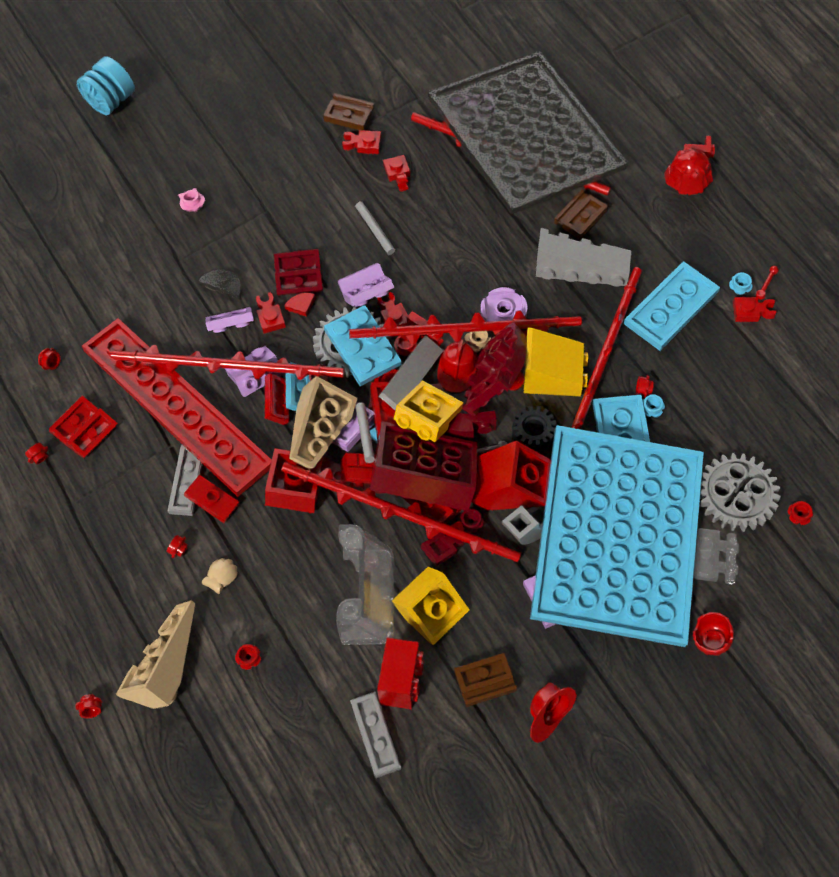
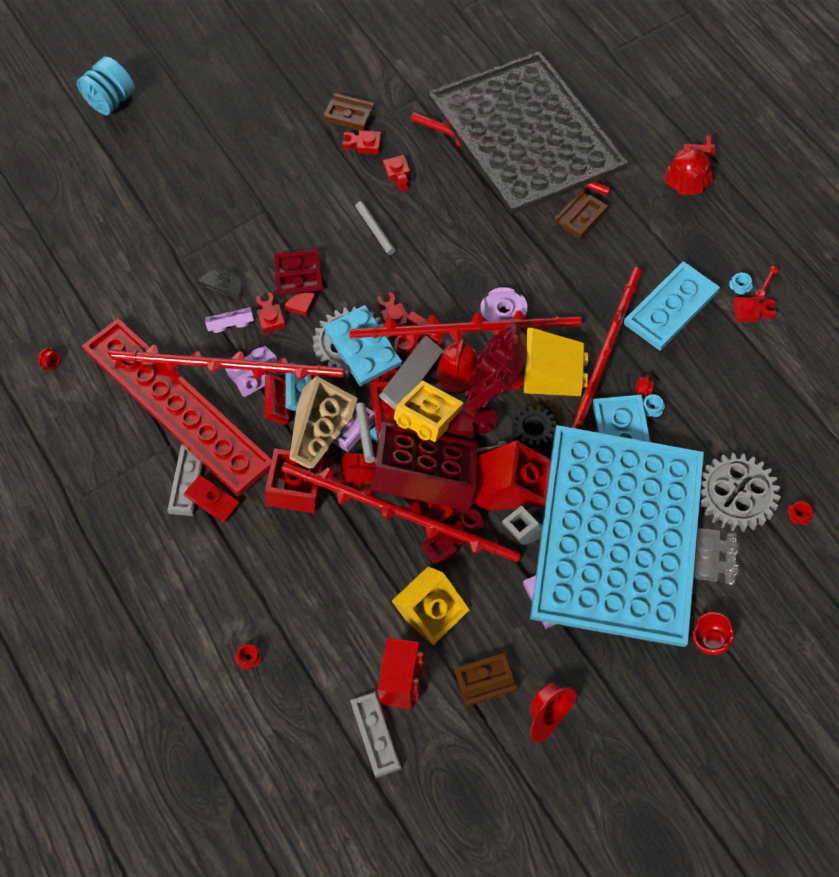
(37, 453): red plate -> none
(83, 427): red slope -> none
(89, 706): red plate -> none
(161, 670): tan wedge -> none
(177, 546): red plate -> none
(191, 200): bright pink animal -> none
(220, 574): tan animal -> none
(365, 285): lavender bracket -> none
(372, 615): clear windscreen -> none
(477, 345): tan plate -> none
(581, 260): light grey wedge -> none

